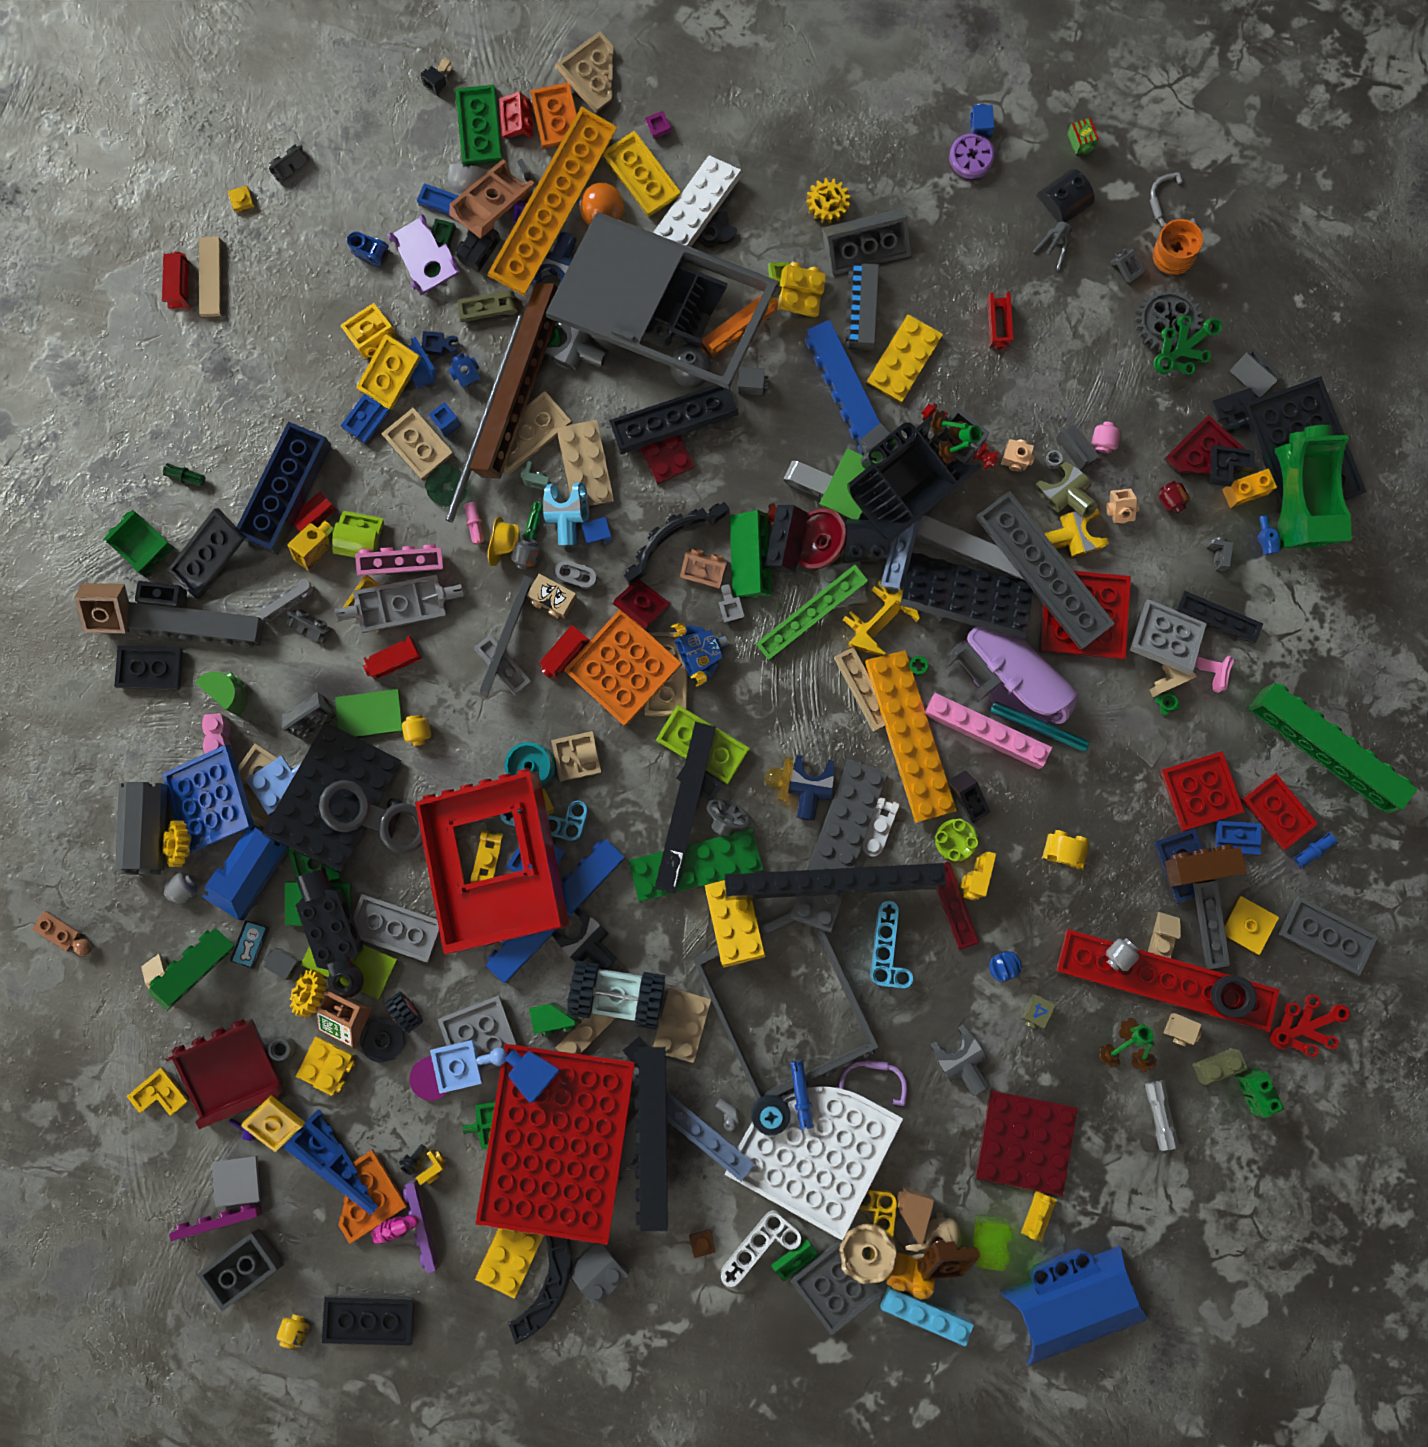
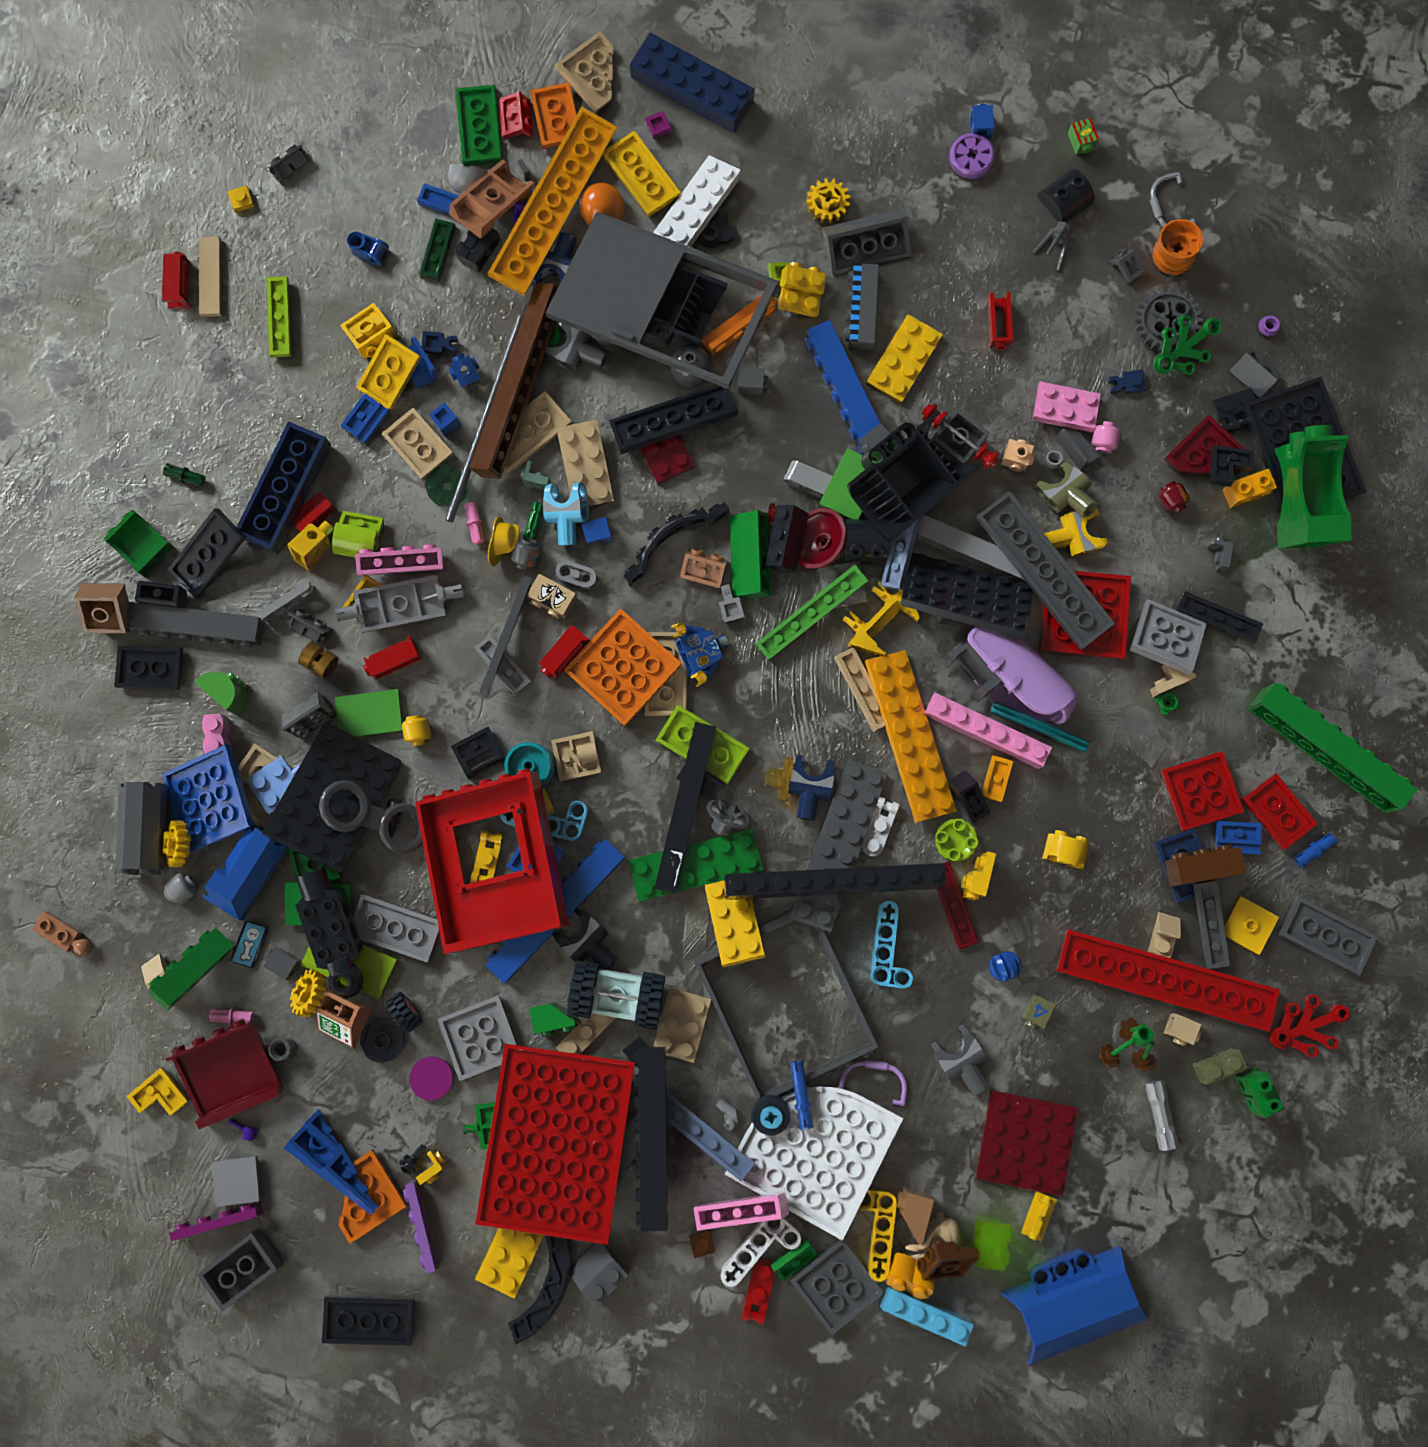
(229, 1016): none -> bright pink axle
(273, 1123): yellow plate -> none
(279, 317): none -> lime plate
(293, 1332): yellow head -> none
(320, 661): none -> pearl gold wheel
(326, 1066): yellow plate -> none
(394, 1228): dark pink hinge -> none
(419, 250): piece -> none
(434, 78): black piece -> none
(459, 1065): light blue plate -> none
(475, 746): none -> black plate
(486, 306): olive plate -> none
(531, 1073): blue torso -> none
(641, 603): dark red plate -> none
(691, 82): none -> dark blue brick
(741, 1211): none -> bright pink brick
(758, 1291): none -> red plate
(853, 1258): tan plate -> none
(923, 661): green bush -> none
(959, 432): plant -> none
(996, 778): none -> light orange plate
(1066, 407): none -> bright pink plate
(1122, 506): light nougat brick -> none
(1122, 954): light grey head -> none
(1131, 382): none -> dark blue plate
(1220, 669): bright pink piece -> none
(1221, 1008): black tyre -> none
(1268, 538): blue piece -> none
(1273, 322): none -> medium lavender plate

